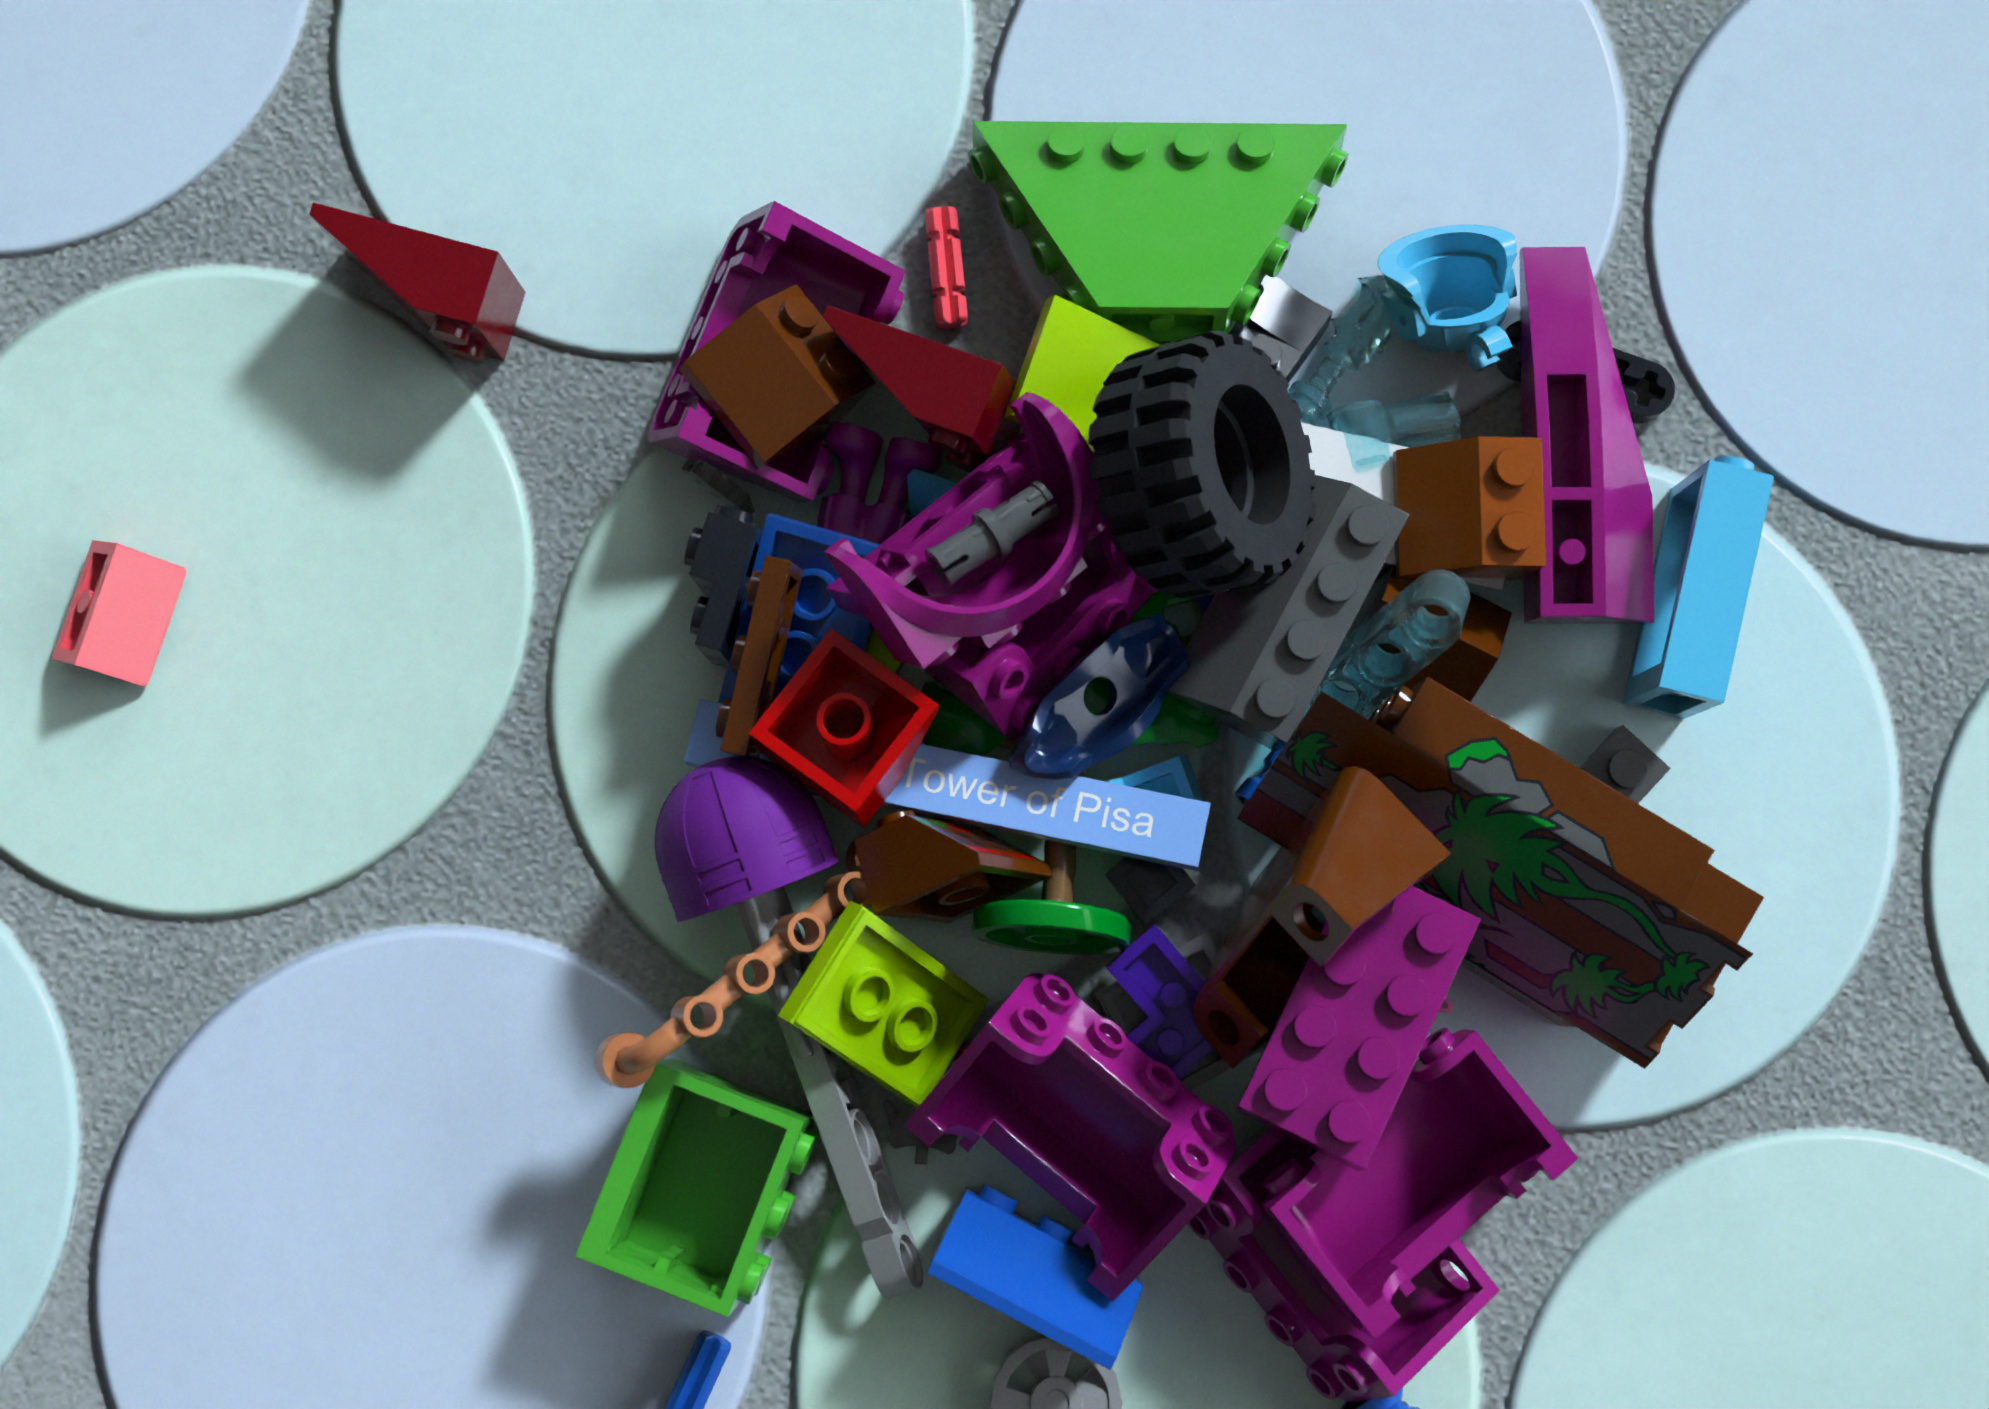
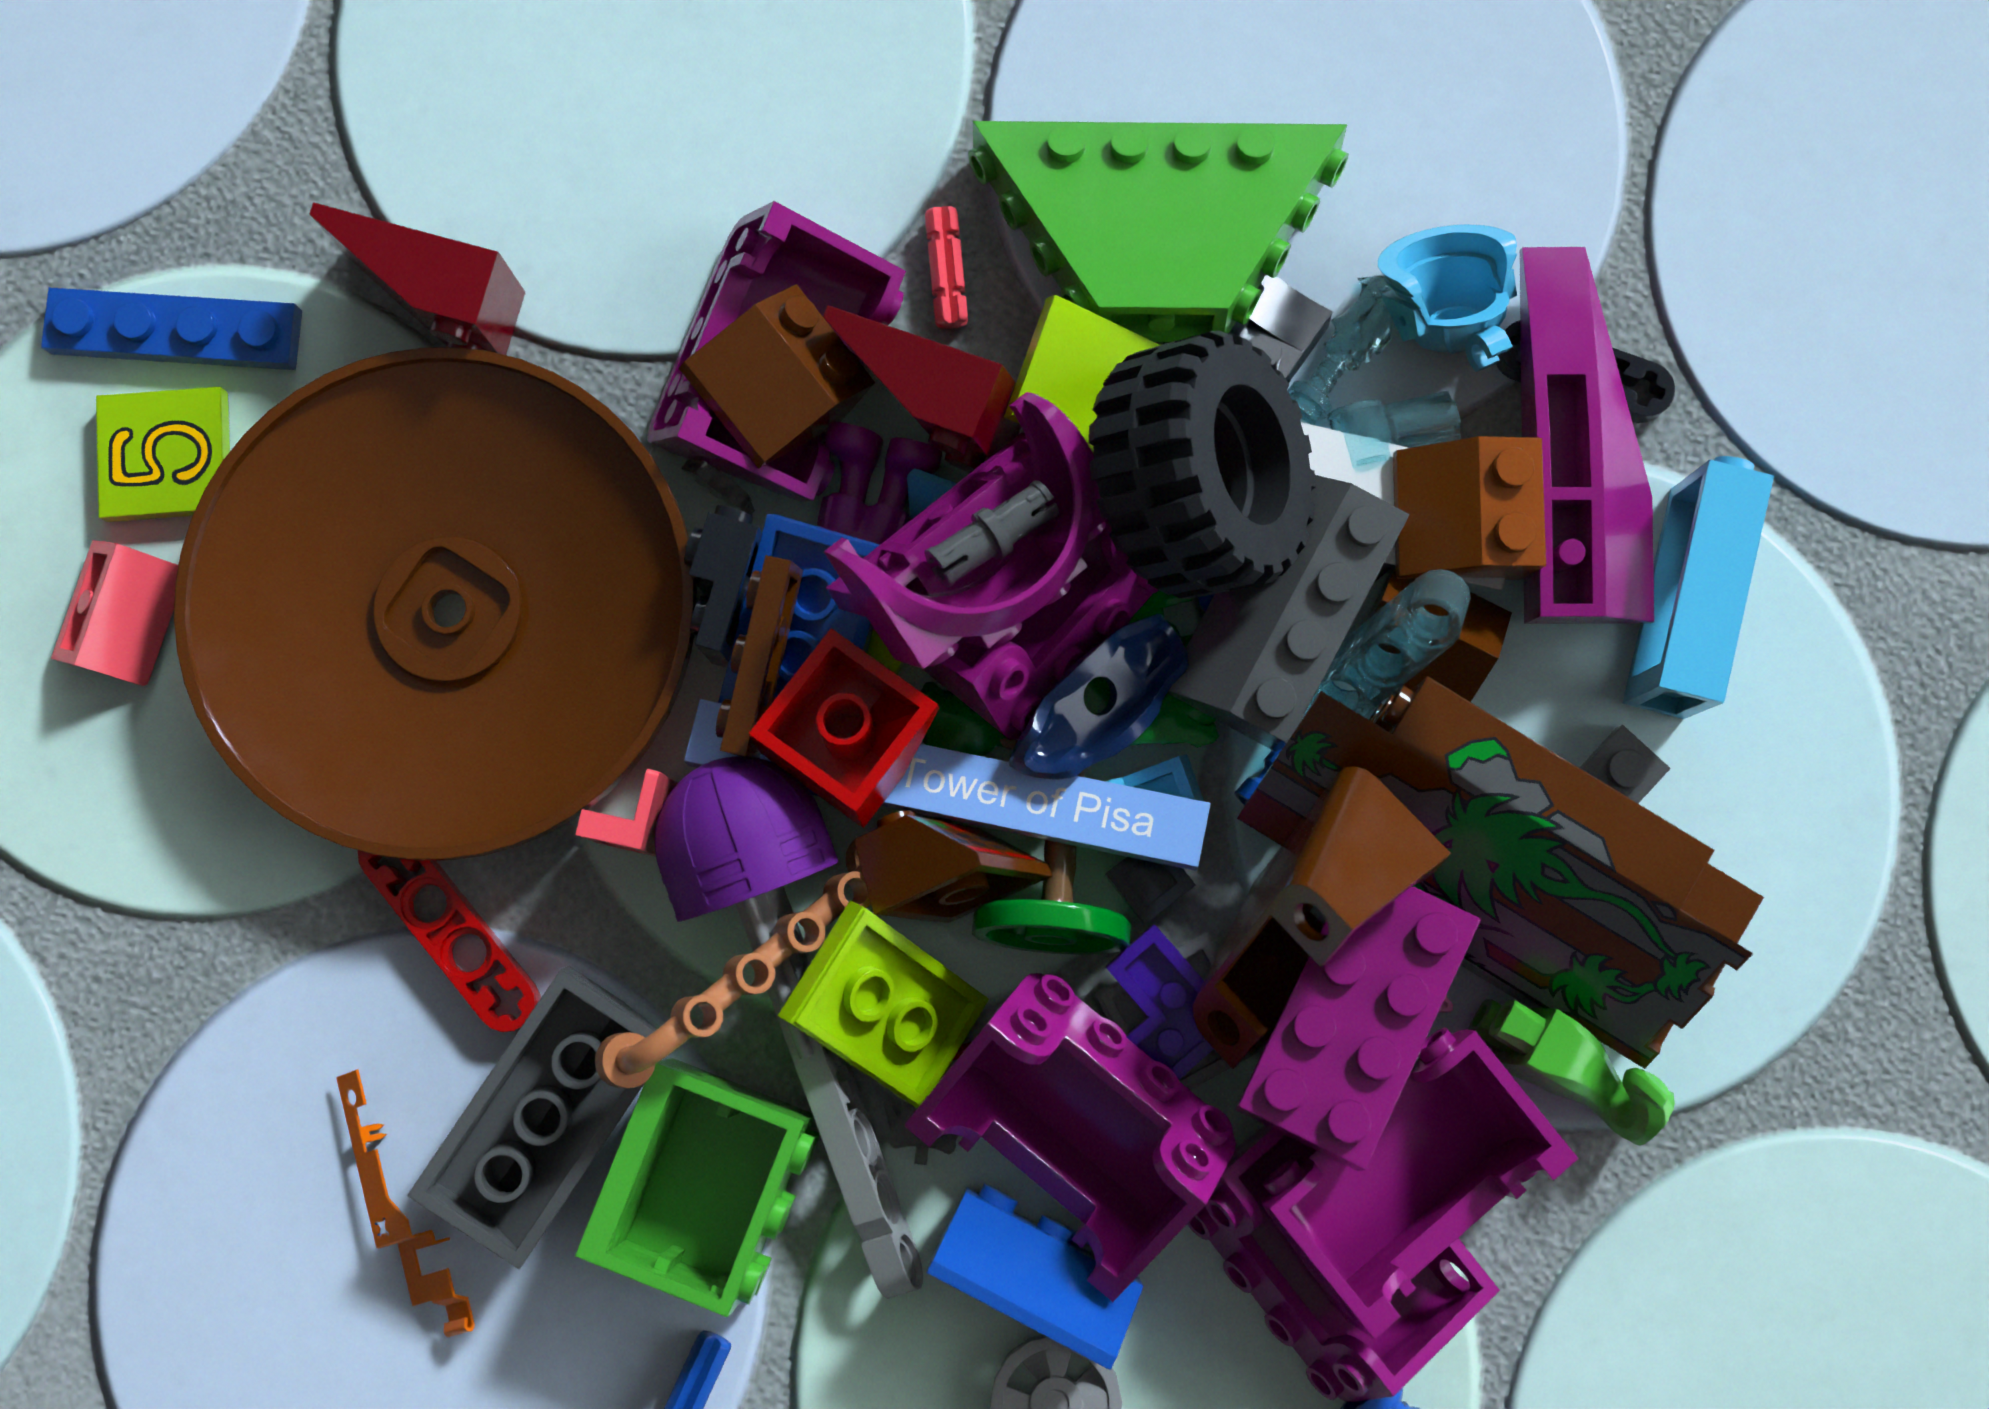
(158, 451): none -> lime tile
(171, 328): none -> blue plate
(321, 582): none -> reddish brown dish
(422, 1289): none -> orange piece
(442, 935): none -> red beam
(532, 1122): none -> dark grey slope
(628, 834): none -> coral panel
(1571, 1063): none -> bright green hips

